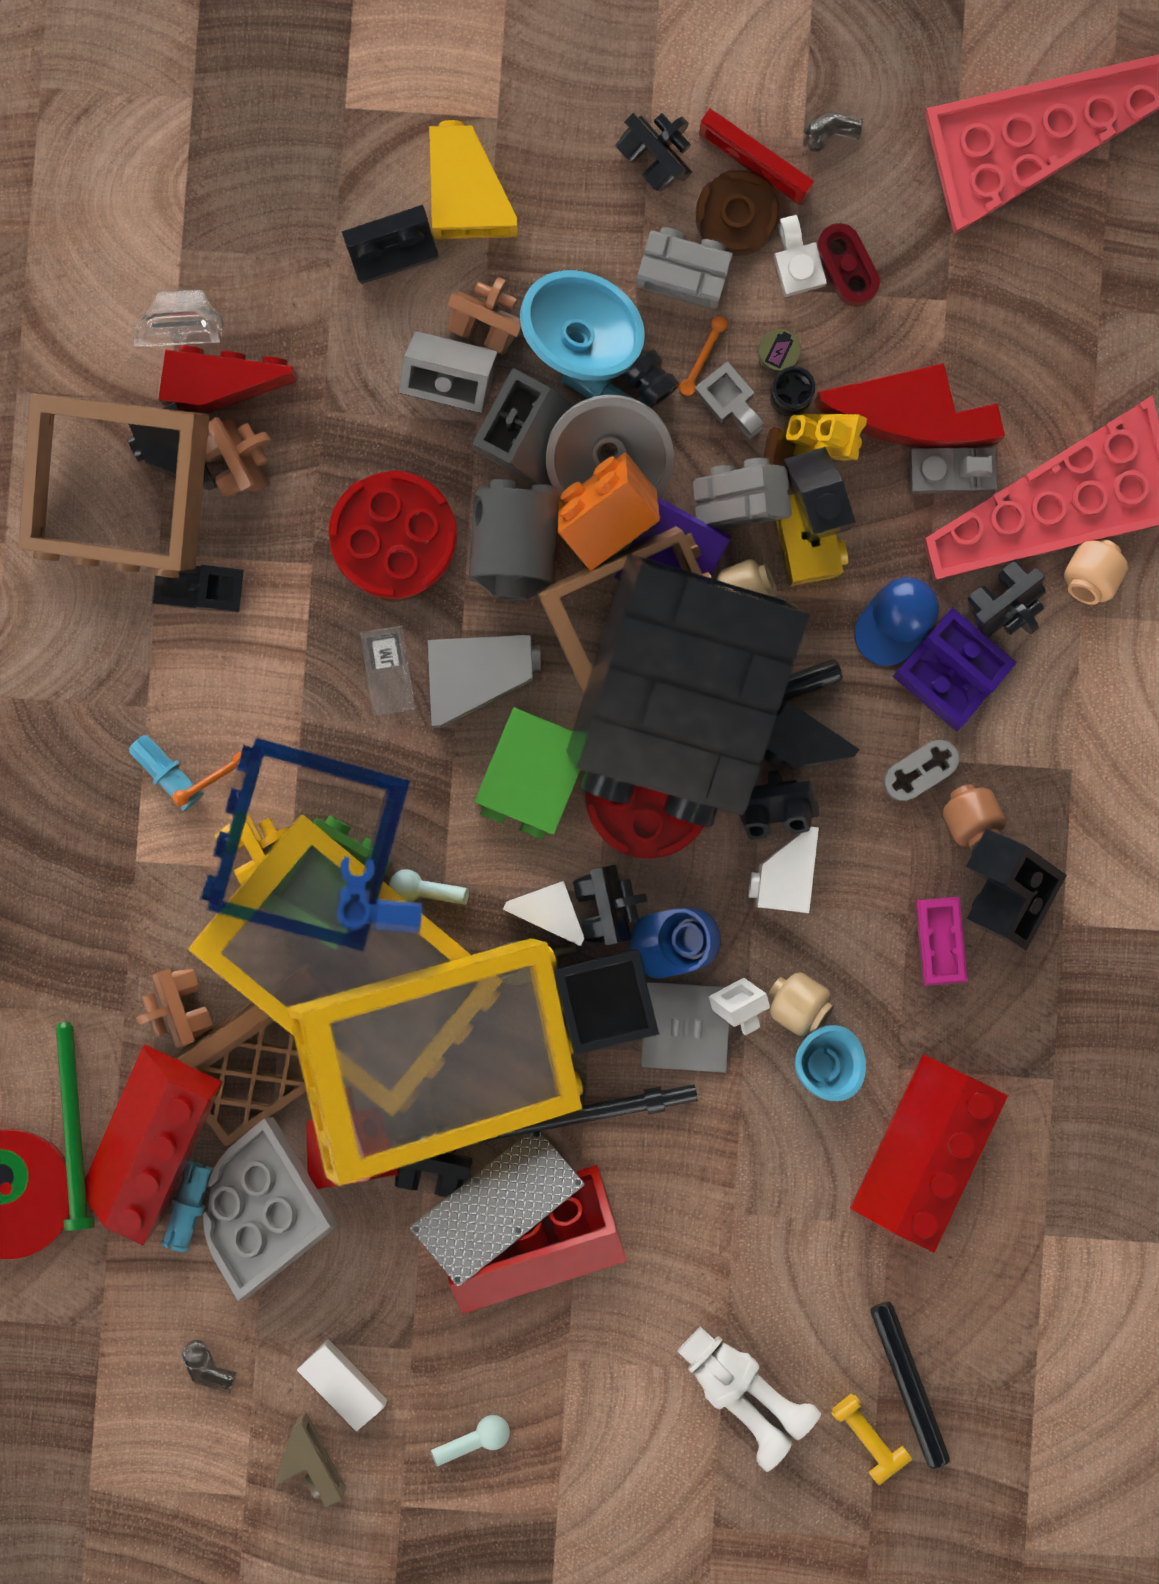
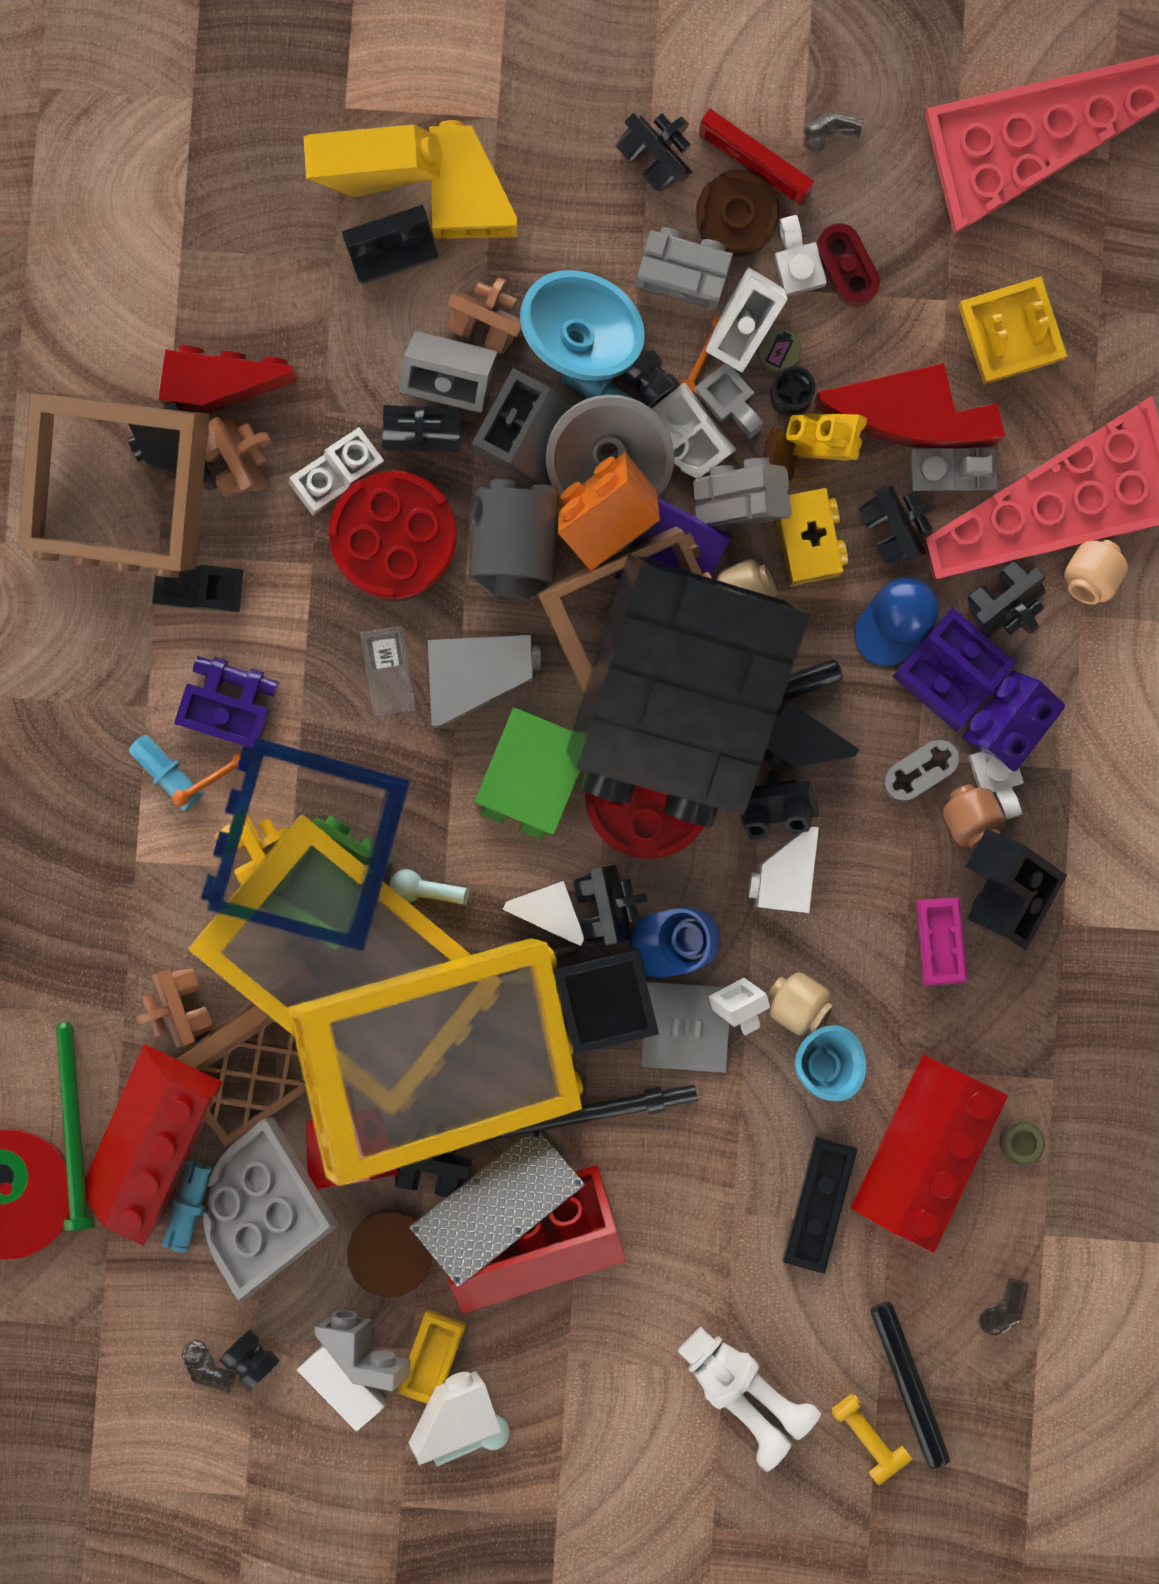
(178, 319): clear slope -> none
(223, 715): none -> dark purple plate
(249, 1360): none -> black wheel
(308, 1452): dark tan slope -> none
(335, 471): none -> white slope
(349, 1344): none -> light grey slope
(372, 158): none -> yellow slope
(387, 915): blue bar -> none
(387, 1255): none -> reddish brown tile
(421, 428): none -> black hips
(432, 1355): none -> yellow tile
(454, 1418): none -> white slope
(694, 433): none -> white slope
(746, 319): none -> white slope
(819, 494): black slope -> none
(819, 1205): none -> black tile
(905, 541): none -> black hips
(995, 776): none -> white plate
(1007, 1312): none -> clear smoke arm
(1012, 330): none -> yellow plate
(1014, 720): none -> dark purple bracket
(1022, 1142): none -> olive tile

